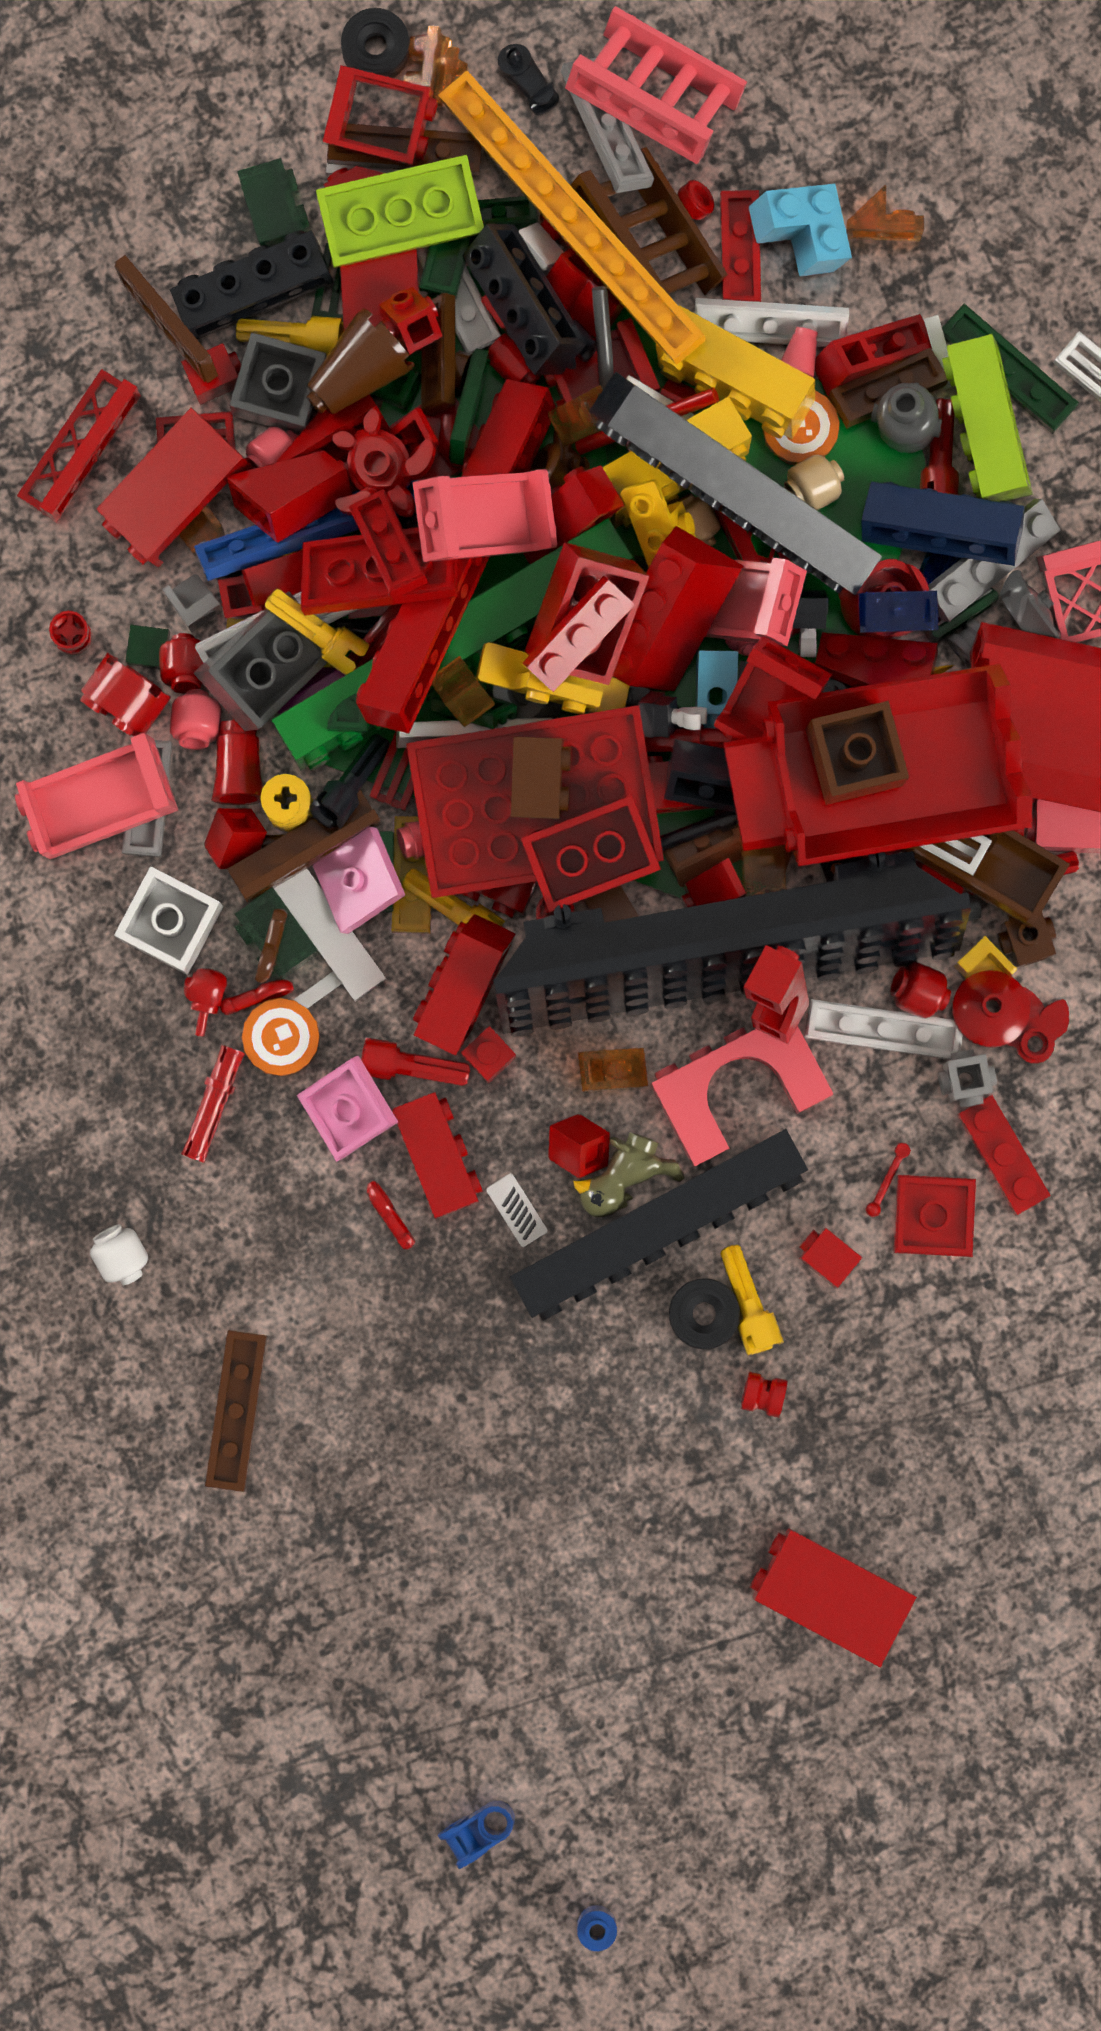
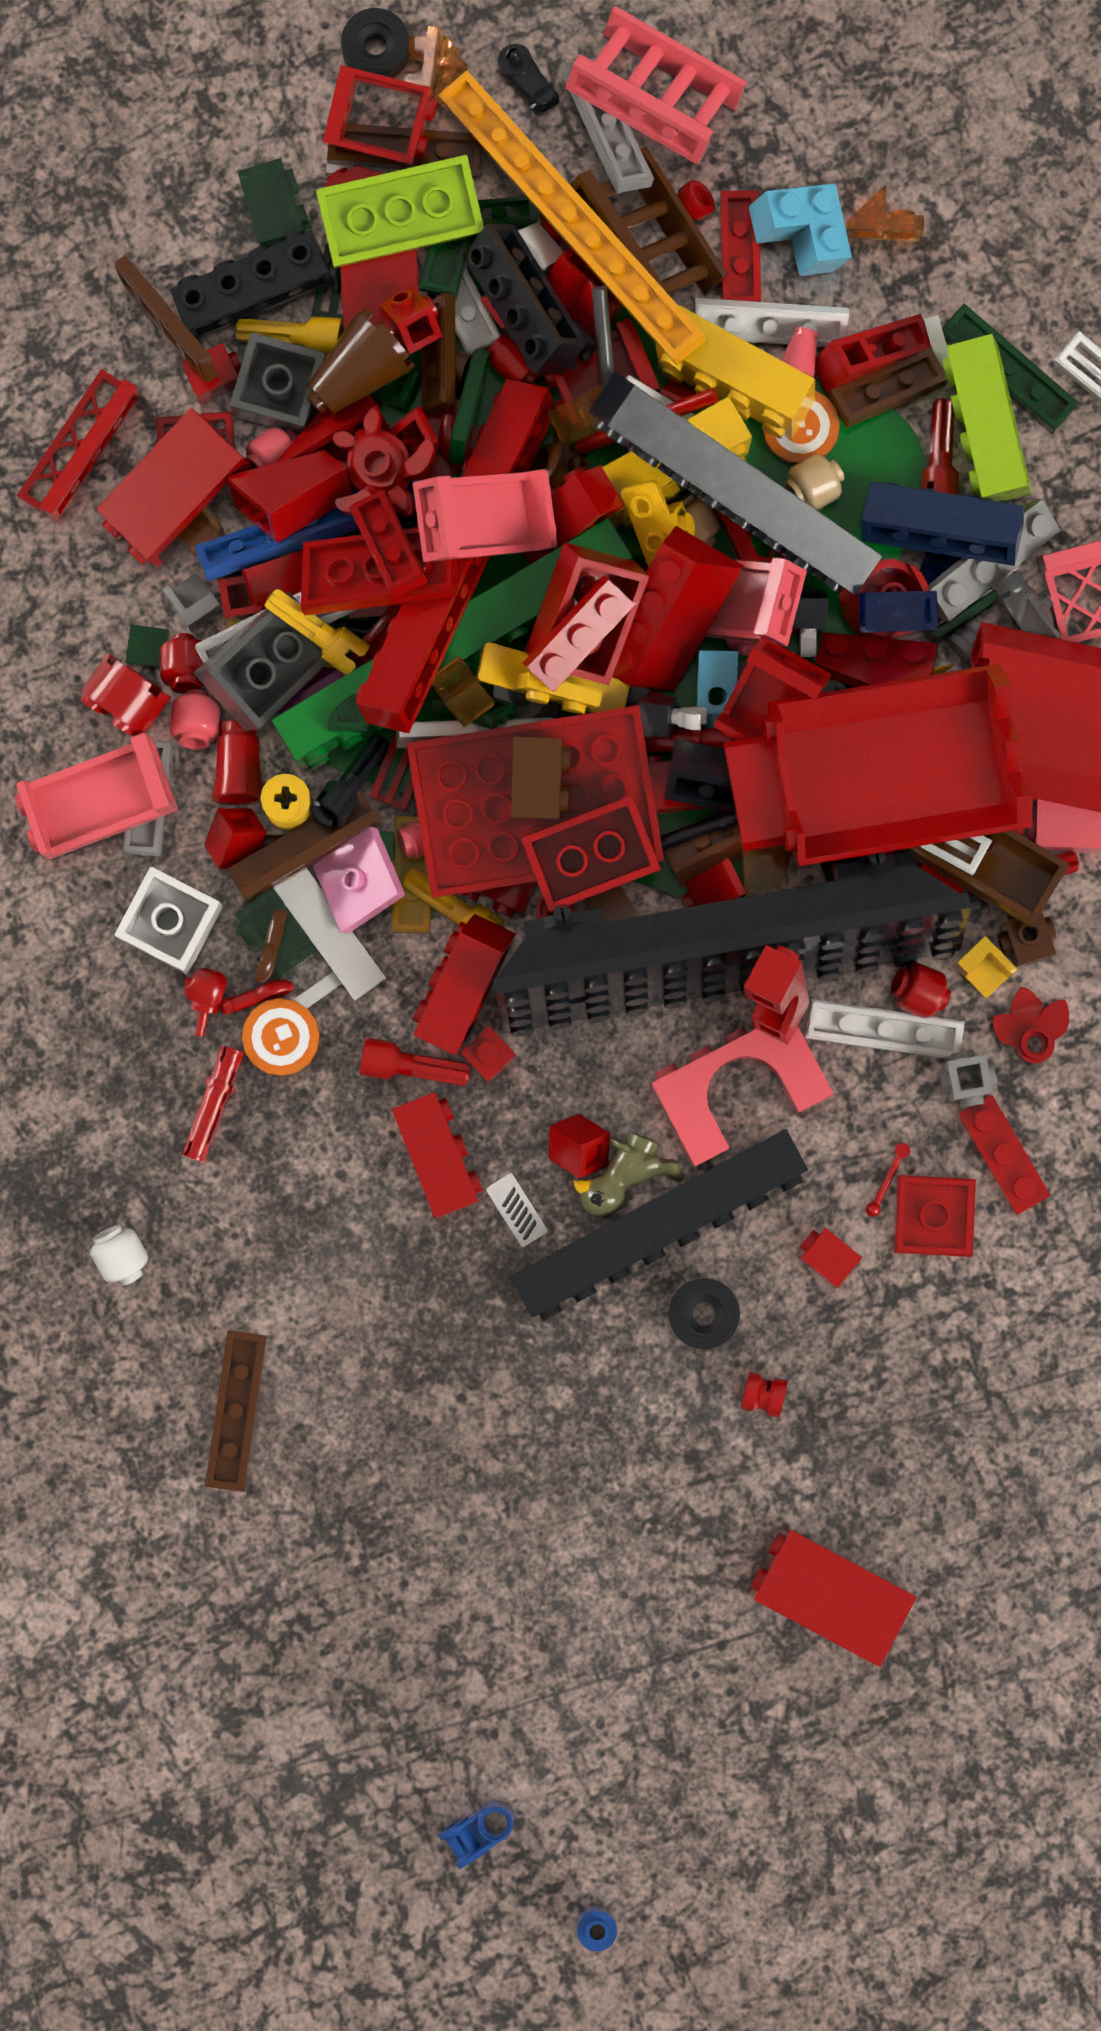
(69, 625): red wheel -> none
(347, 1108): bright pink plate -> none
(388, 1213): red piece -> none
(612, 1069): clear orange slope -> none
(757, 1327): yellow piece -> none
(857, 752): reddish brown brick -> none
(907, 418): dark grey piece -> none
(980, 1024): red dish -> none

